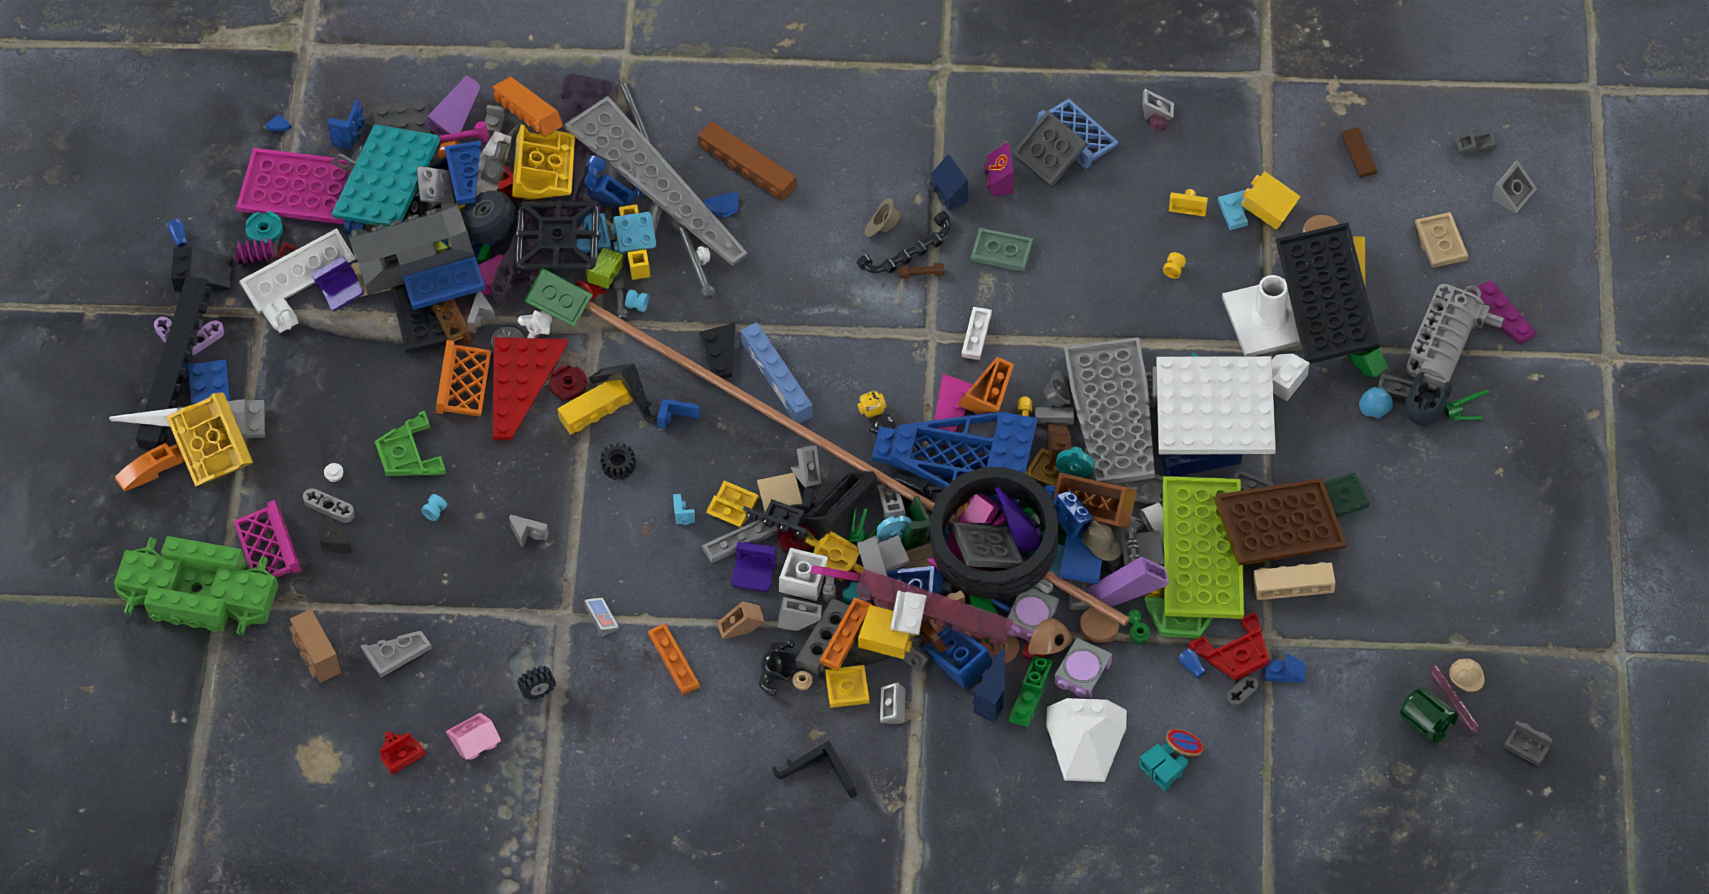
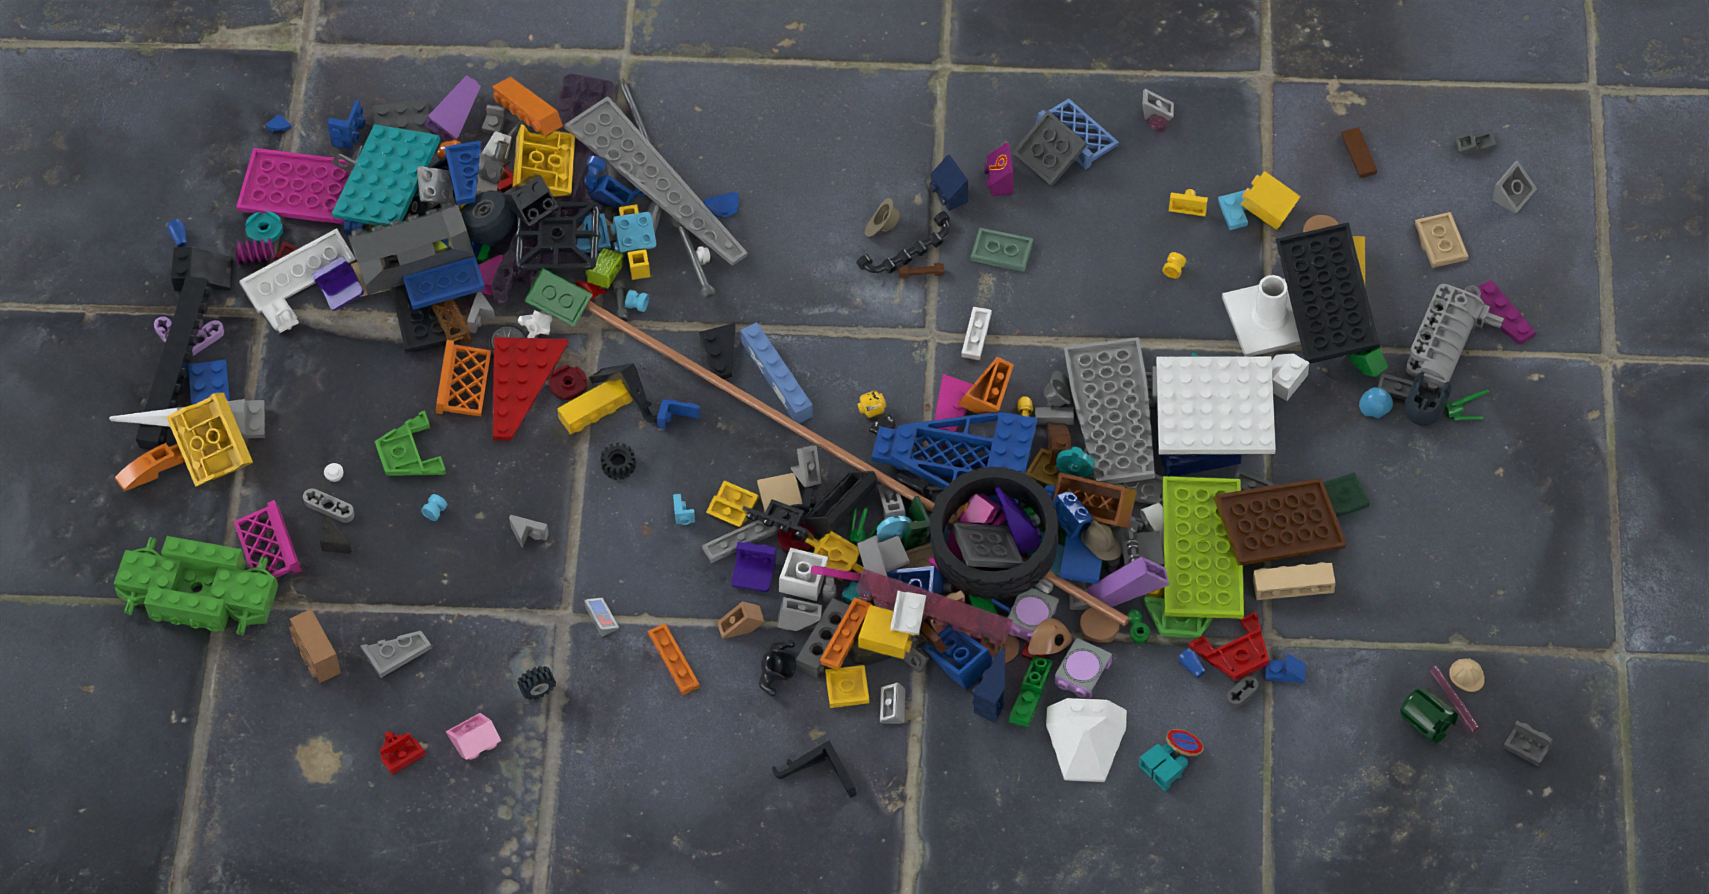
(480, 131): dark pink bar -> none
(531, 199): none -> black slope
(747, 161): dark orange brick -> none
(802, 685): tan plate -> none

